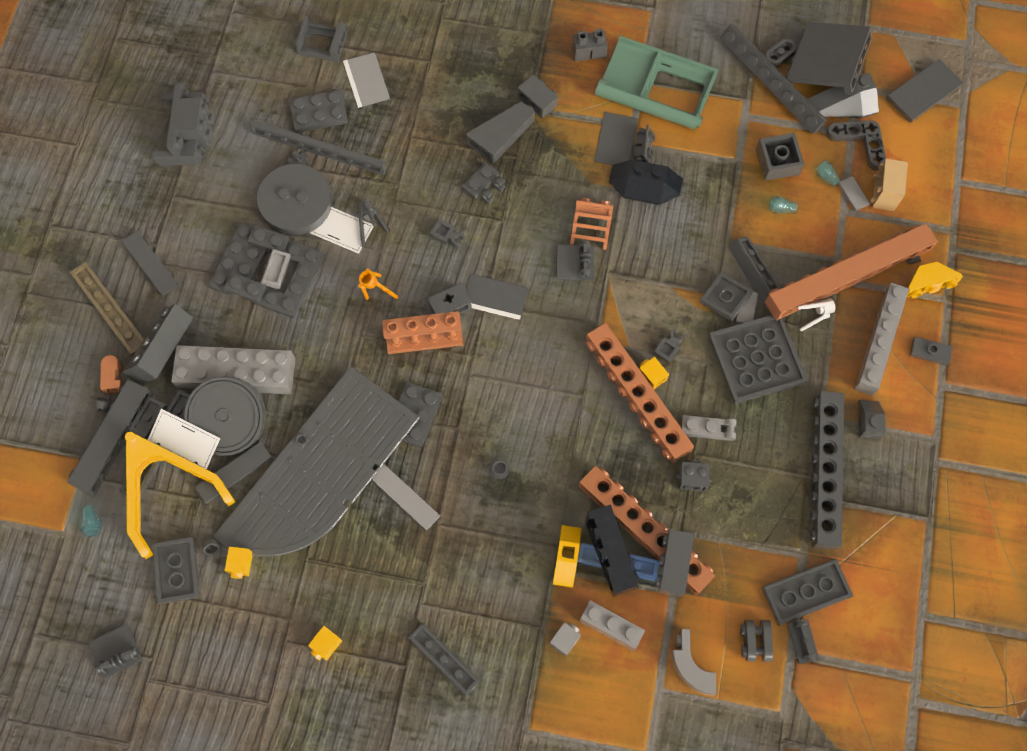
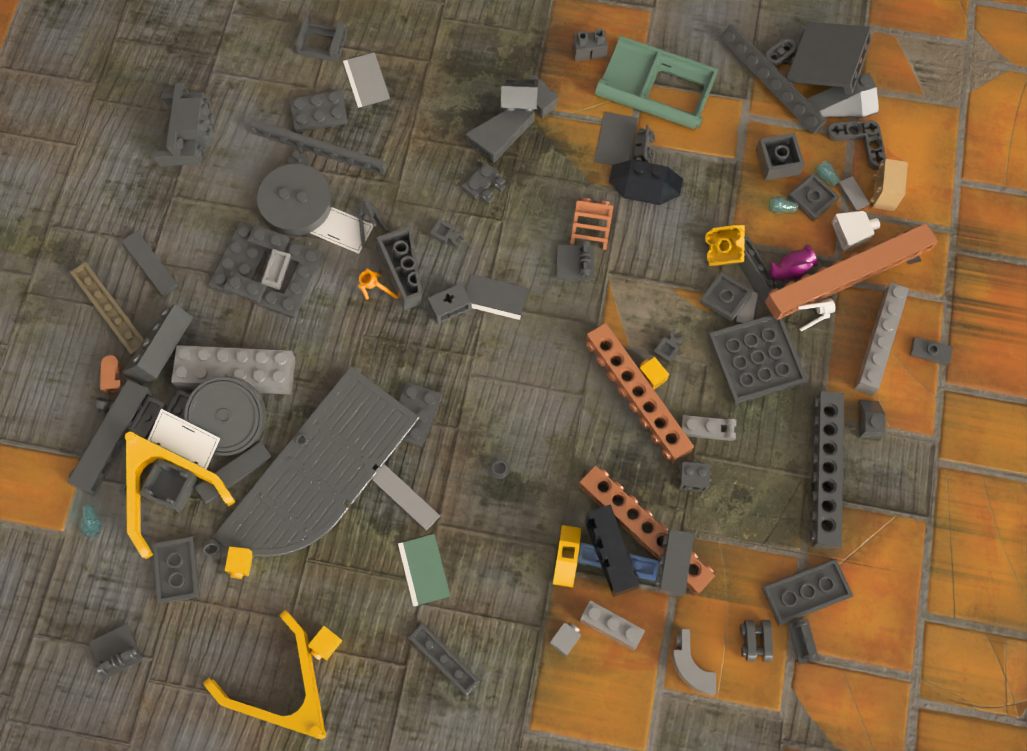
(169, 486): none -> dark grey container
(309, 717): none -> yellow piece
(400, 262): none -> dark grey wedge
(423, 332): nougat fence -> none
(424, 570): none -> sand green sticker
(519, 94): none -> slope
(725, 245): none -> yellow slope
(794, 264): none -> magenta animal
(813, 197): none -> dark grey tile
(854, 229): none -> white torso
(924, 90): dark grey tile -> none
(932, 278): yellow slope -> none

